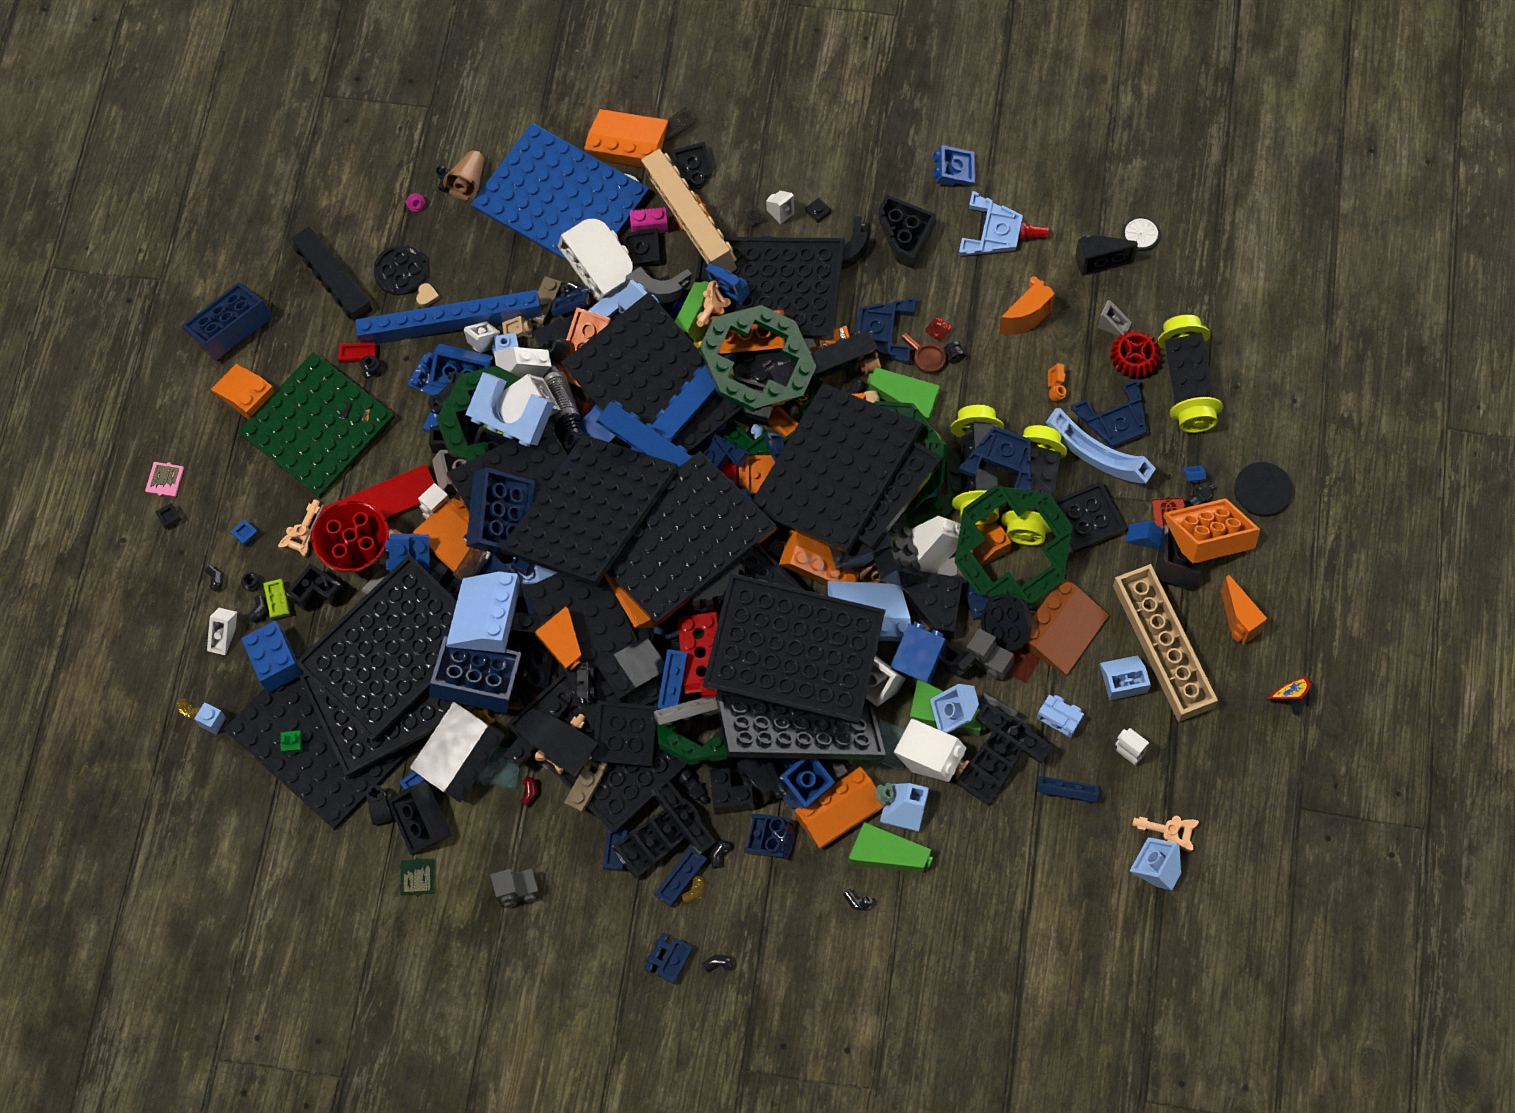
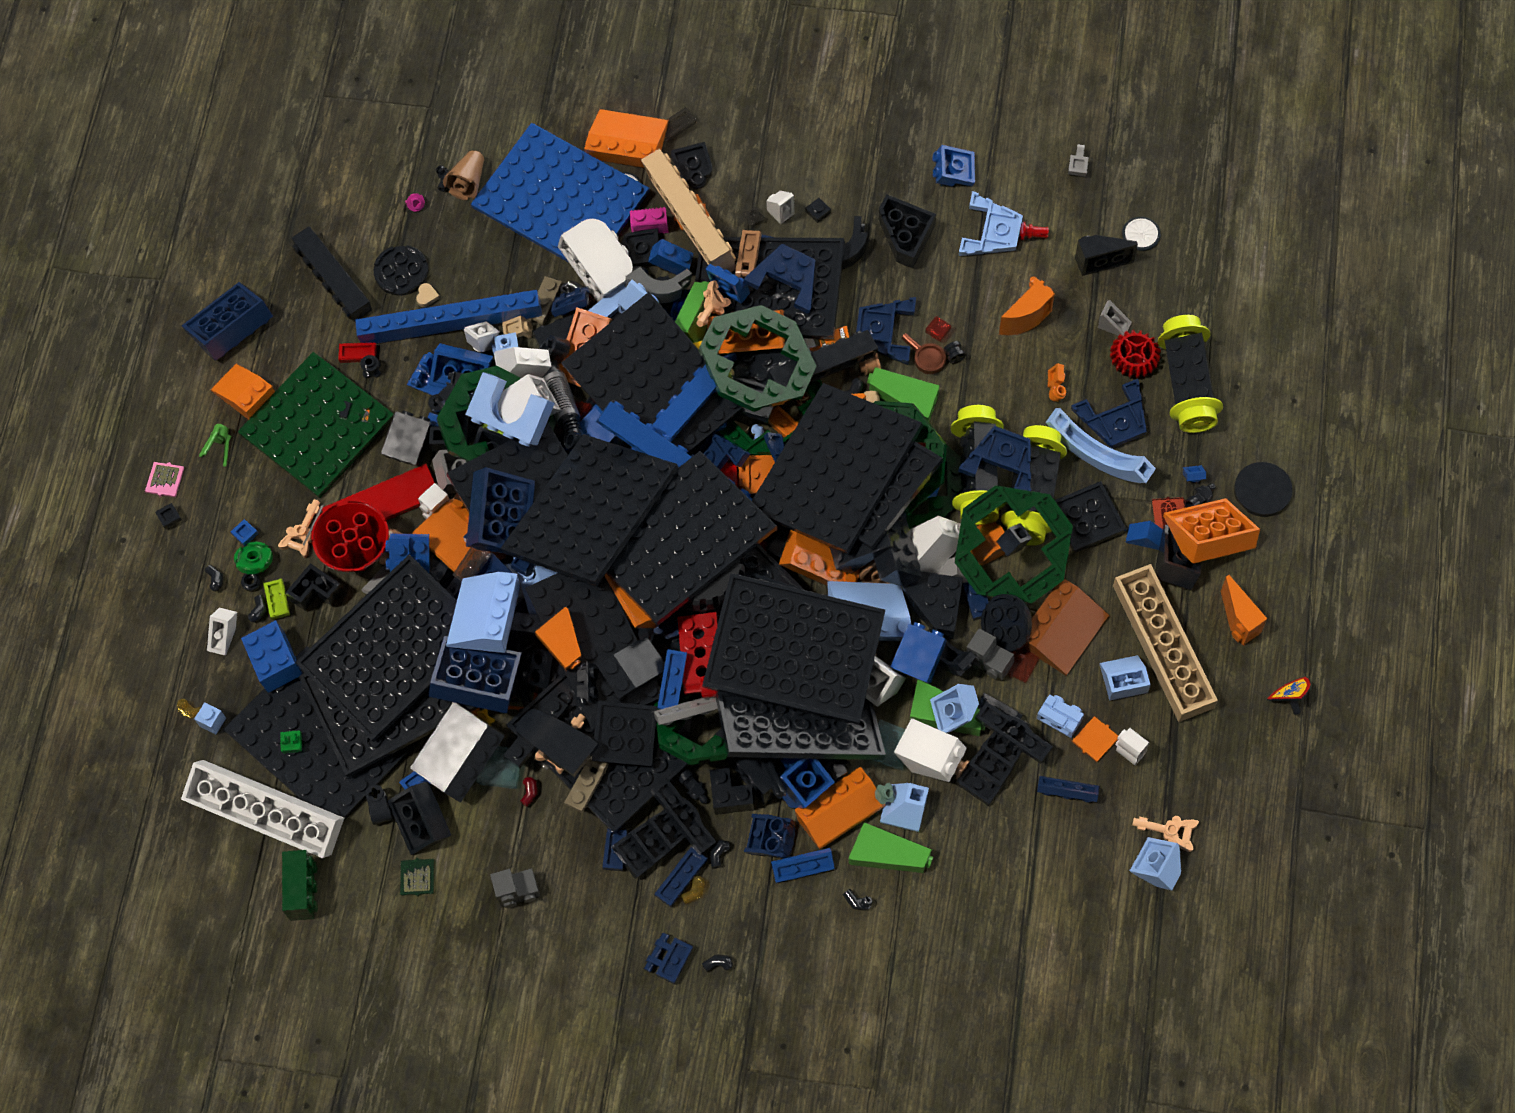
(218, 435): none -> bright green plant
(256, 565): none -> green tile
(262, 808): none -> white brick
(299, 885): none -> dark green brick
(407, 438): none -> brick
(670, 257): none -> blue brick
(748, 252): none -> medium nougat plate
(789, 268): none -> dark blue wing
(802, 865): none -> blue plate
(1014, 539): none -> black brick
(1078, 163): none -> light grey plate
(1095, 739): none -> orange piece

